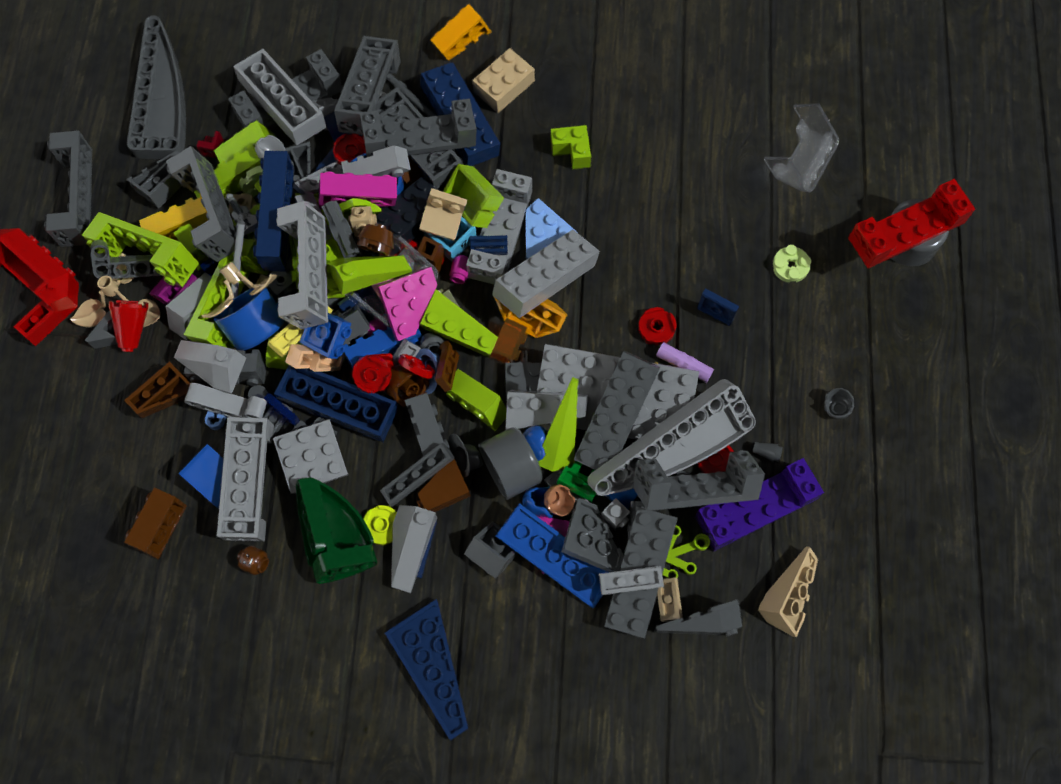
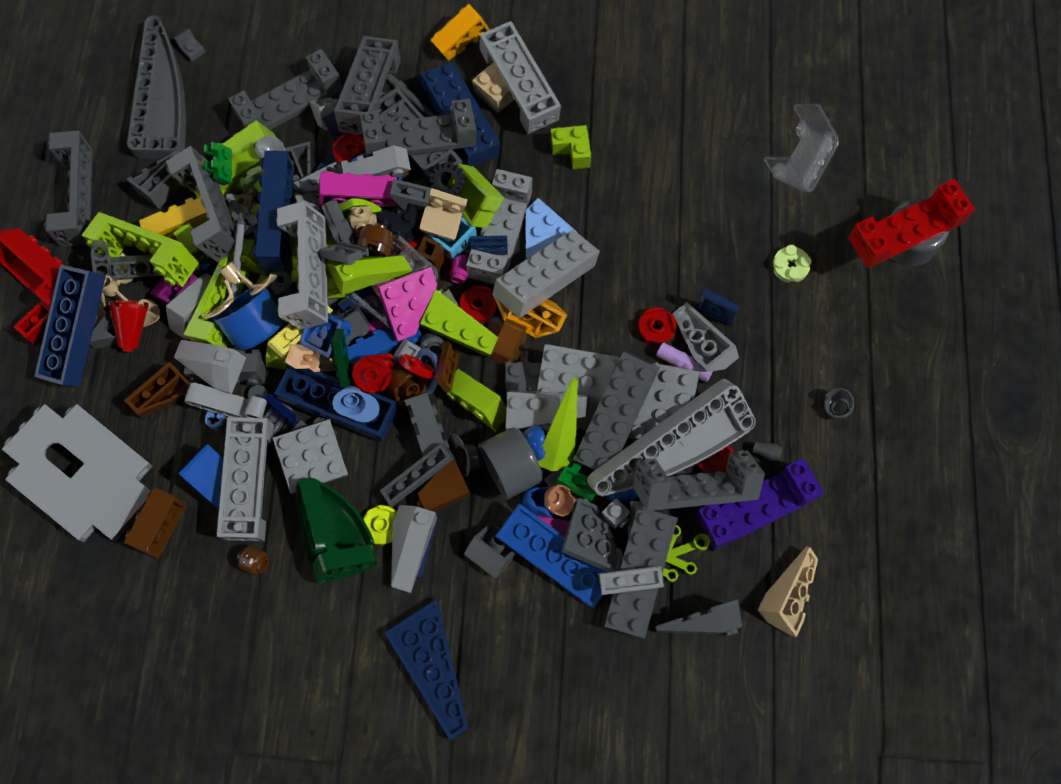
(70, 326): none -> dark blue brick
(100, 494): none -> light grey panel
(188, 44): none -> dark grey slope
(207, 147): dark red panel -> none
(221, 163): none -> green plate
(280, 96): light grey brick -> none
(341, 358): none -> dark green plate
(344, 253): none -> dark grey plate
(356, 404): none -> medium blue piece
(406, 192): none -> dark grey slope
(452, 169): none -> black tyre
(476, 294): none -> red plate
(521, 75): none -> light grey plate
(669, 600): tan plate -> none
(705, 342): none -> light grey wedge

